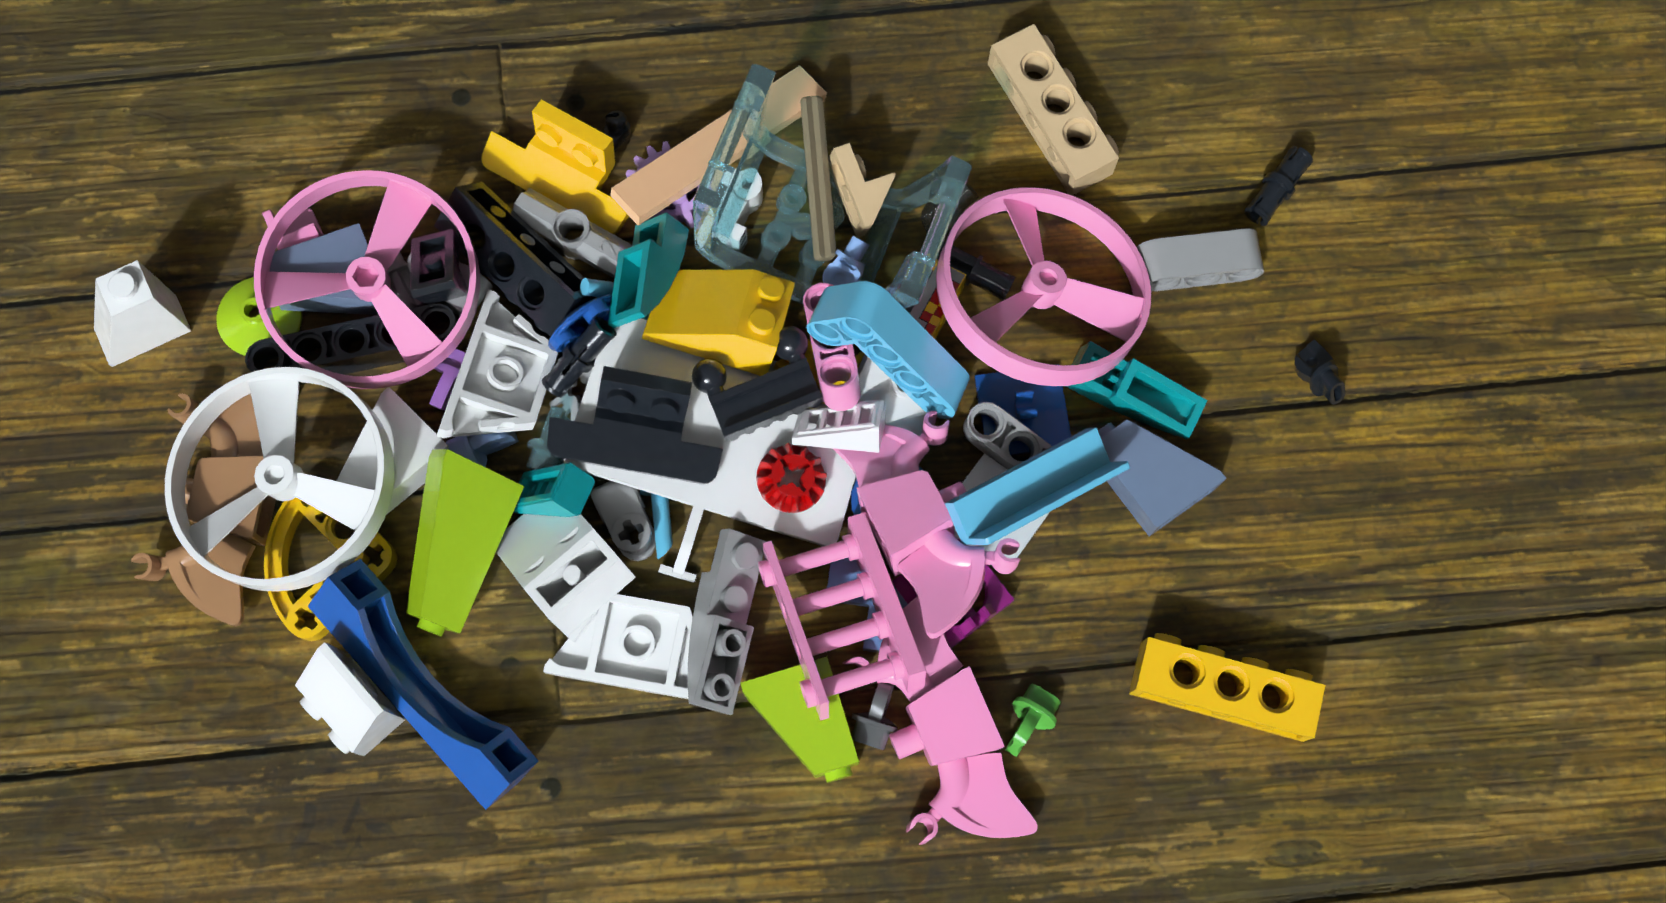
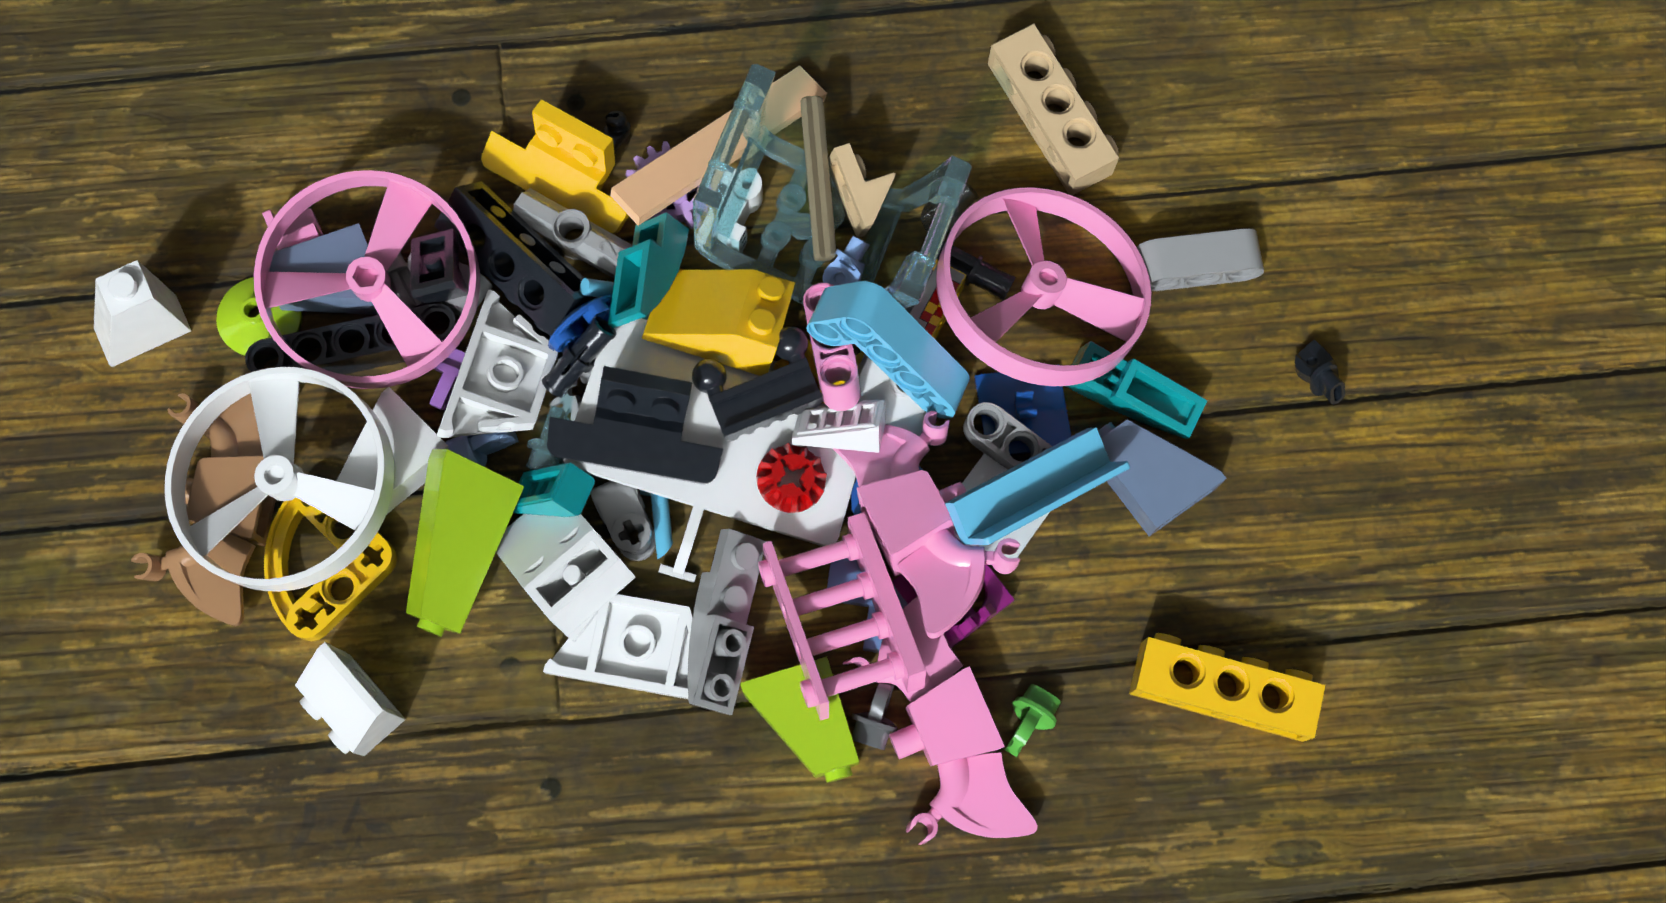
(364, 621): blue arch -> none
(1278, 185): black pin -> none

